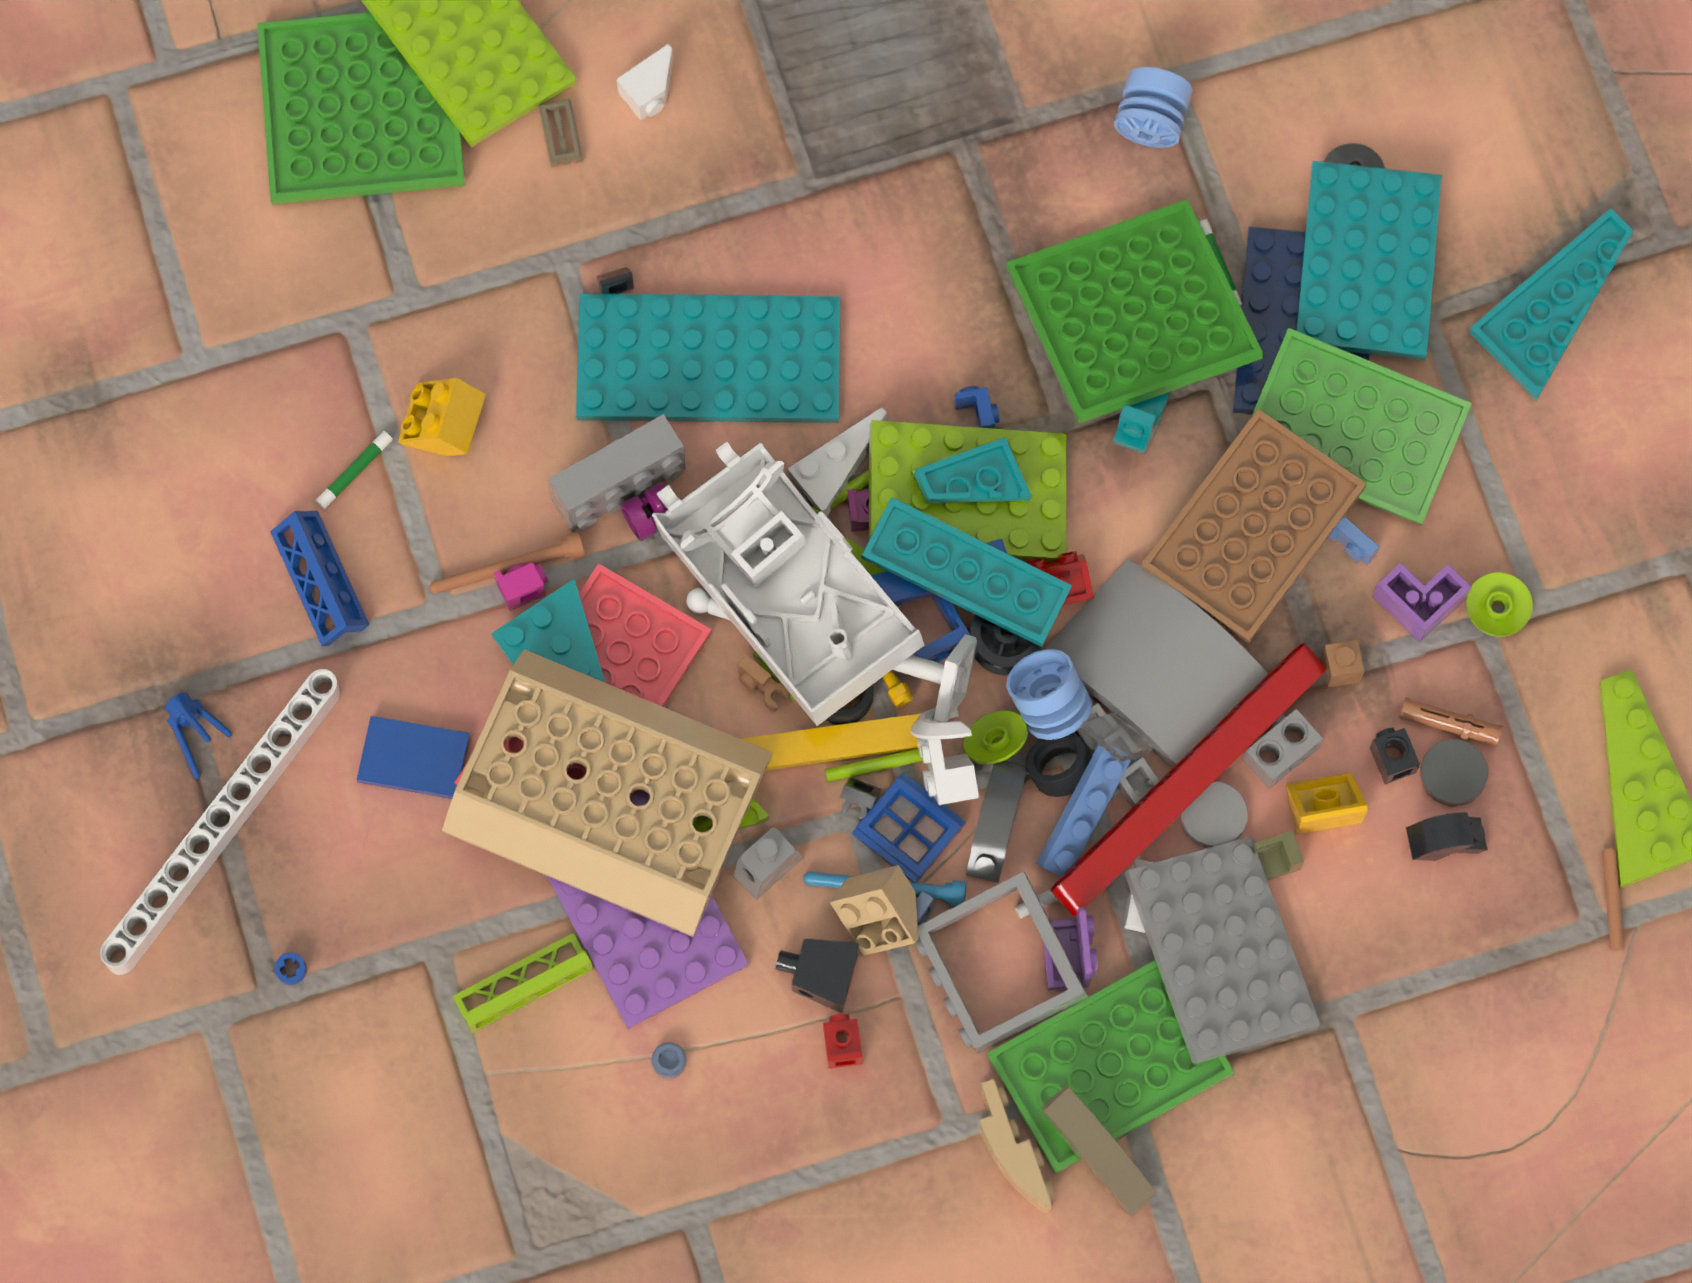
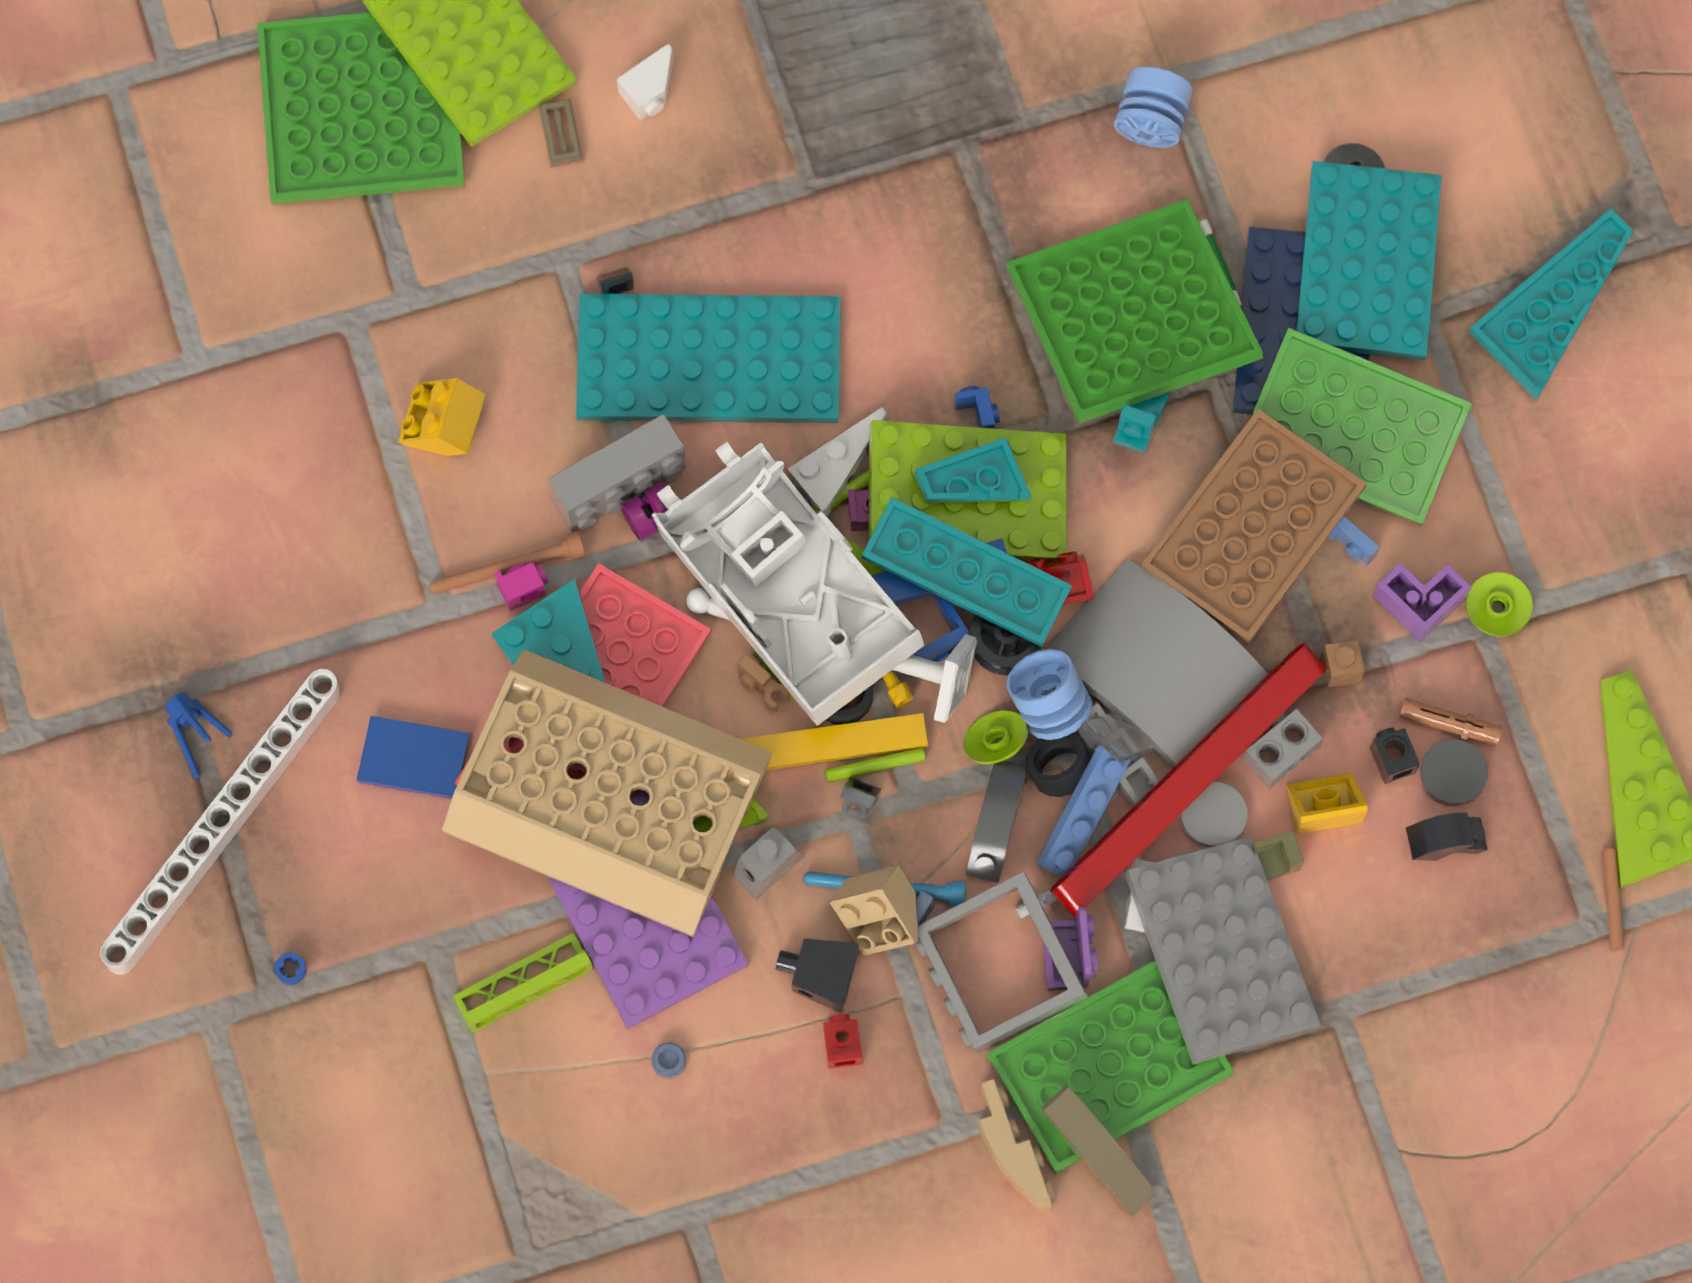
(324, 571): blue fence -> none
(354, 470): green bar -> none
(908, 828): blue piece -> none
(949, 777): white piece -> none

